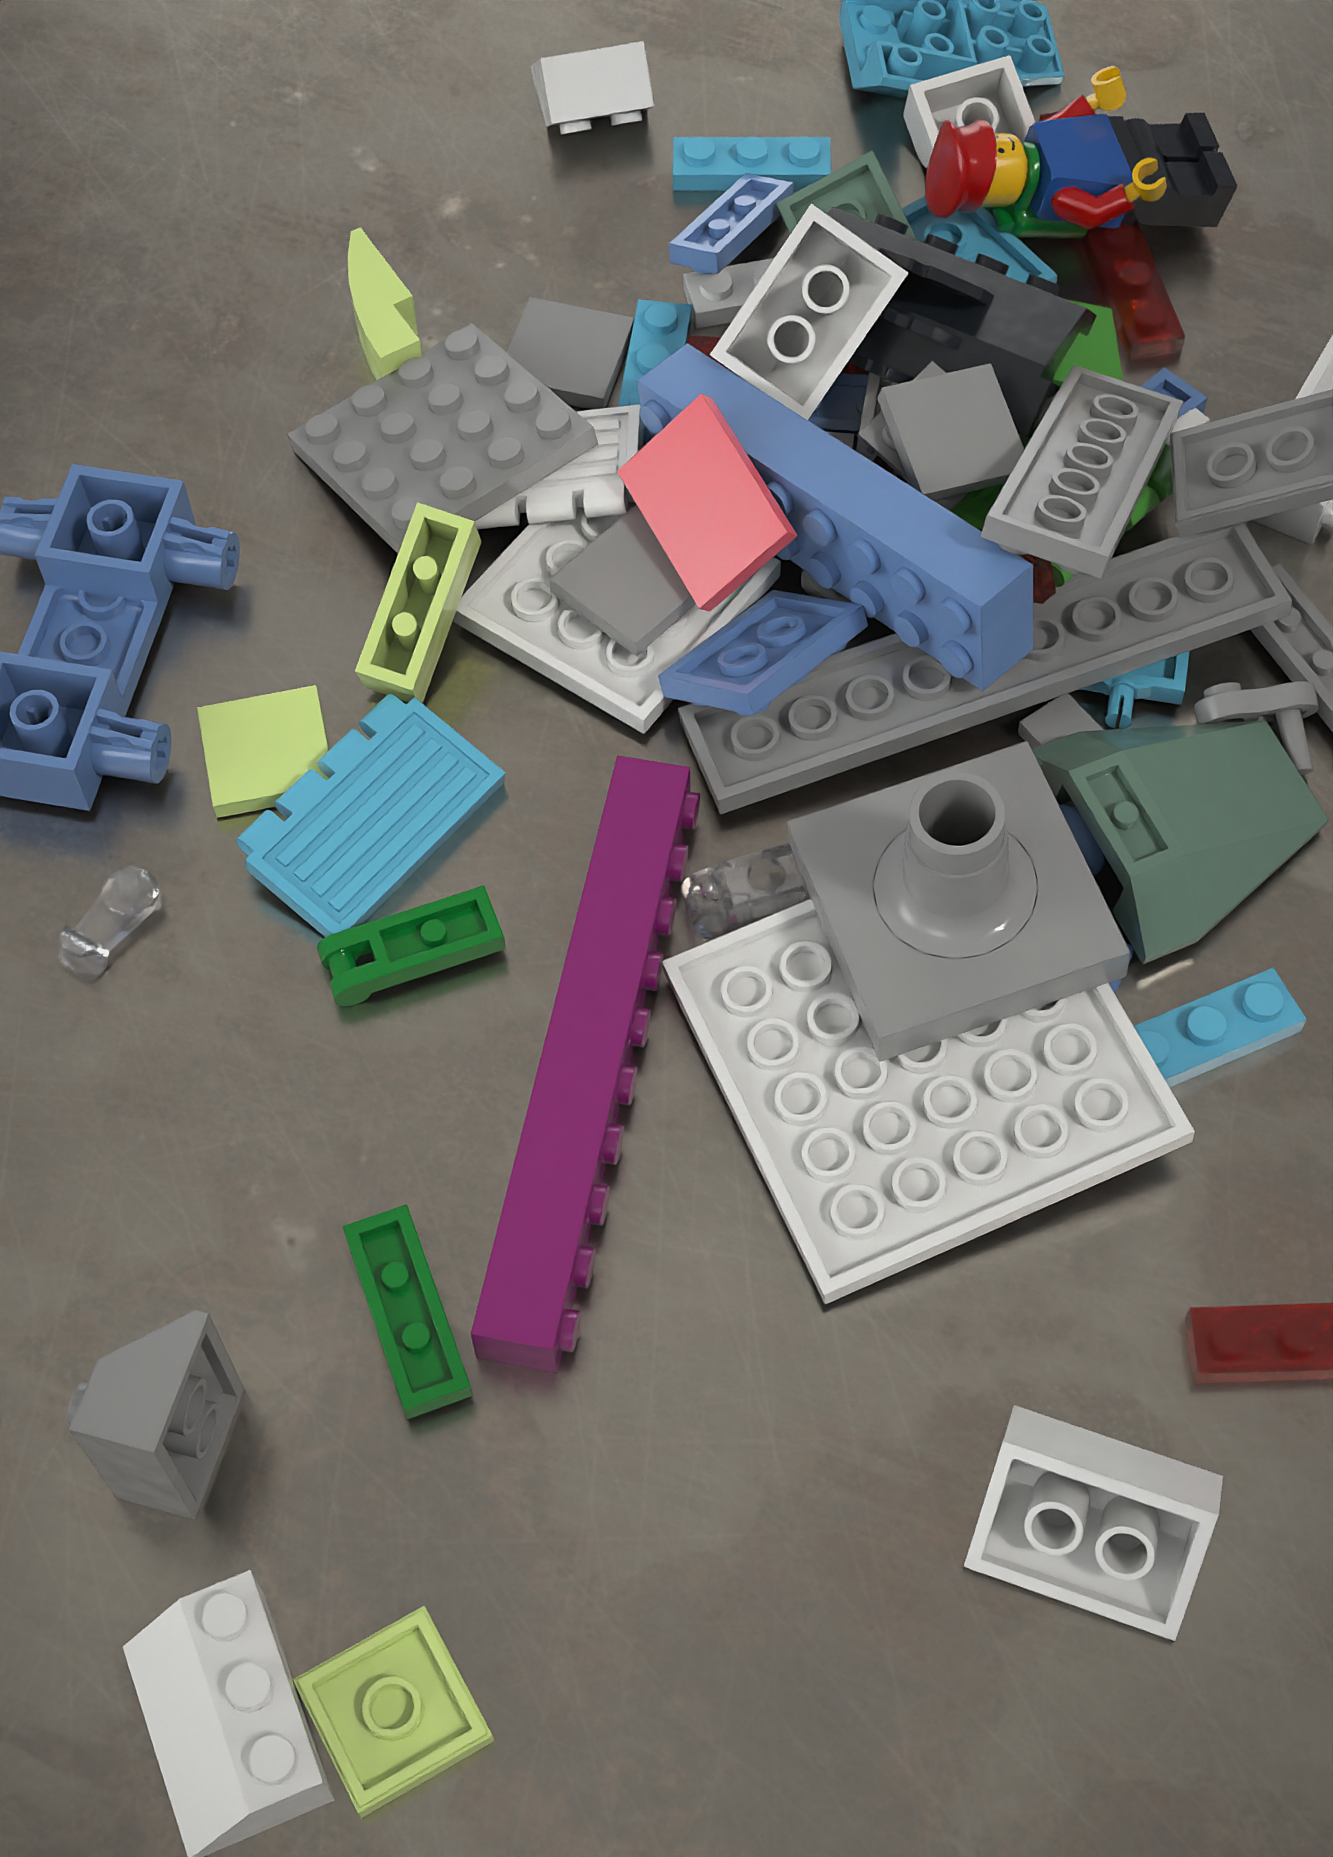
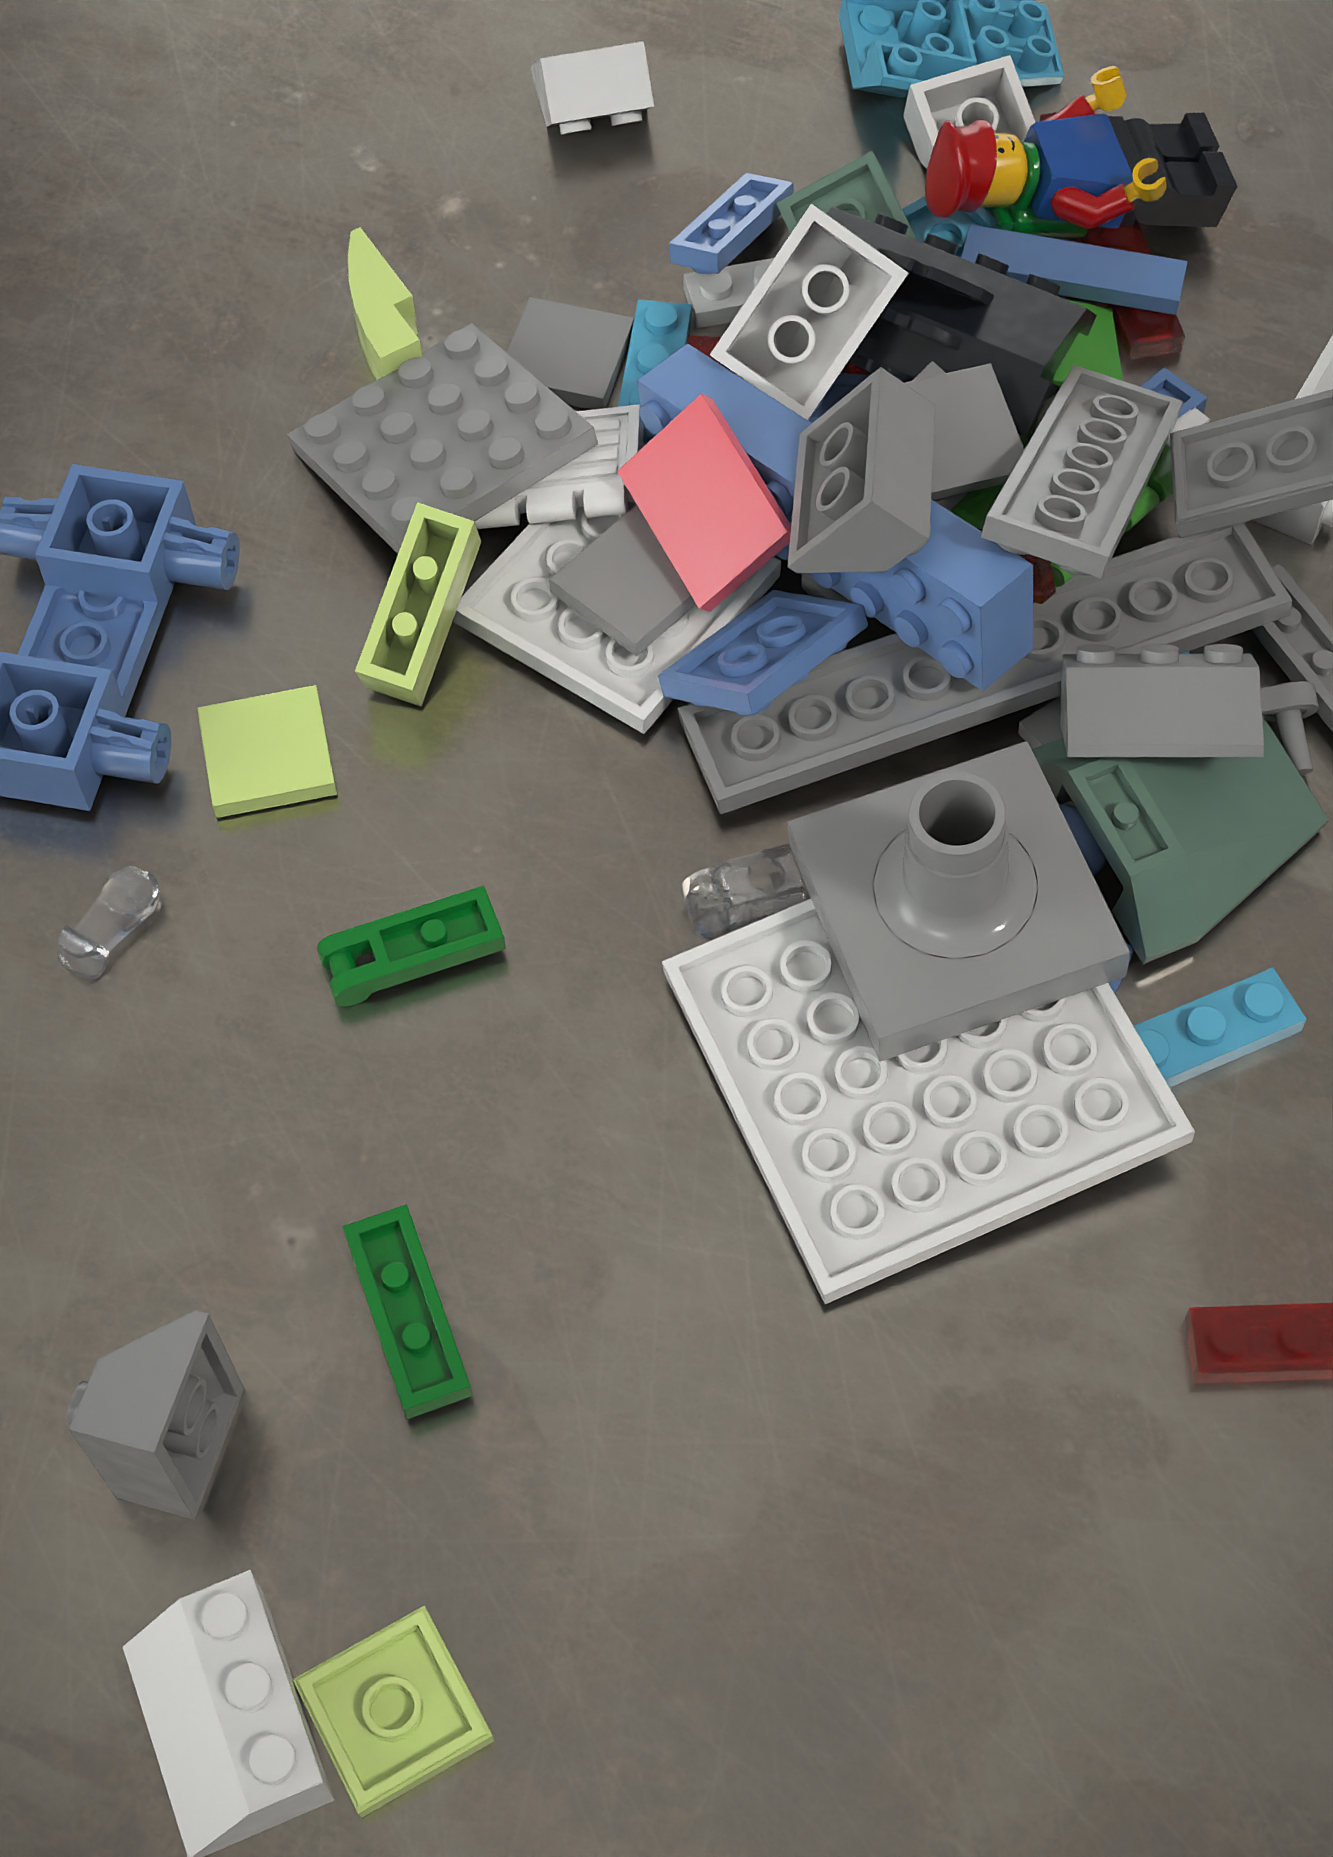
(373, 819): medium azure hinge -> none
(585, 1070): magenta brick -> none
(722, 161): medium azure plate -> none
(864, 480): none -> light grey slope
(1084, 269): none -> medium blue tile
(1095, 1522): white slope -> none
(1161, 703): none -> light grey slope

